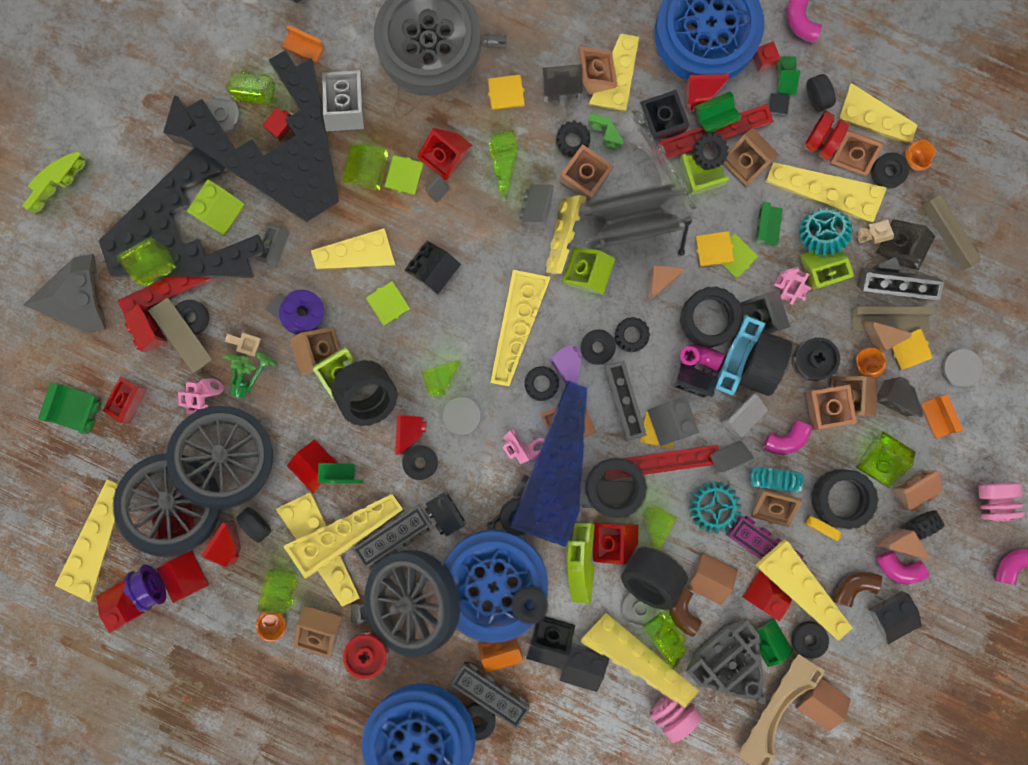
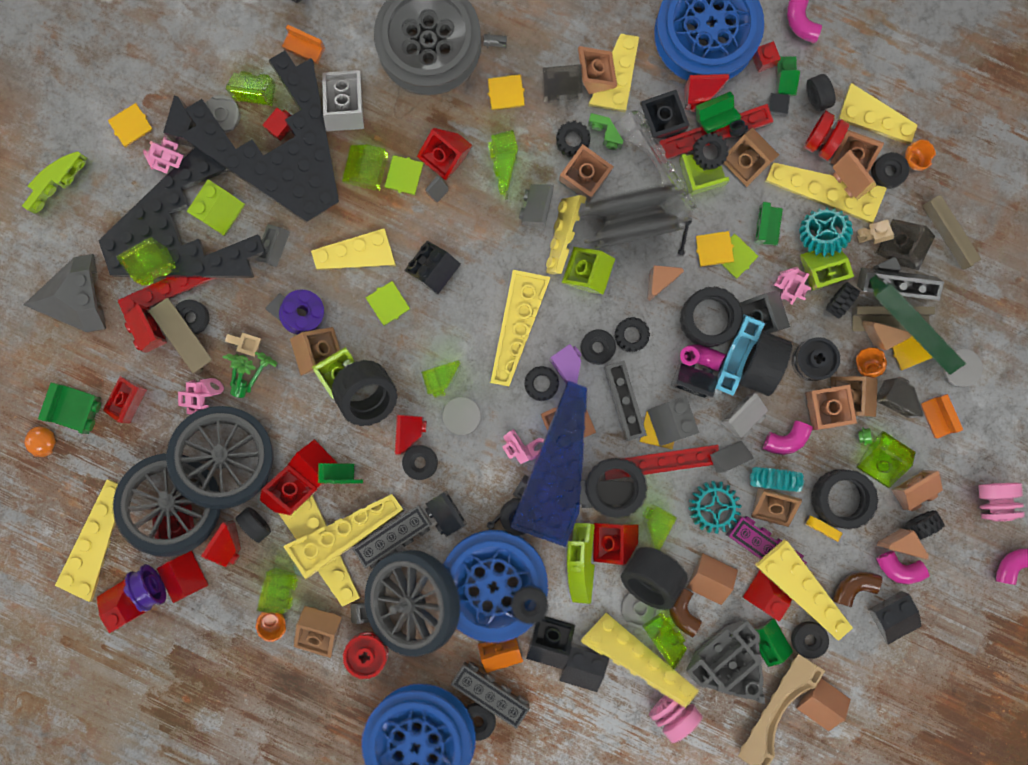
(40, 441): none -> orange hair
(130, 124): none -> yellow piece
(167, 158): none -> bright pink piece
(286, 492): none -> red slope
(738, 128): none -> black plate
(842, 300): none -> black tyre
(853, 175): none -> nougat slope
(865, 436): none -> bright green plate
(916, 325): none -> dark green arch

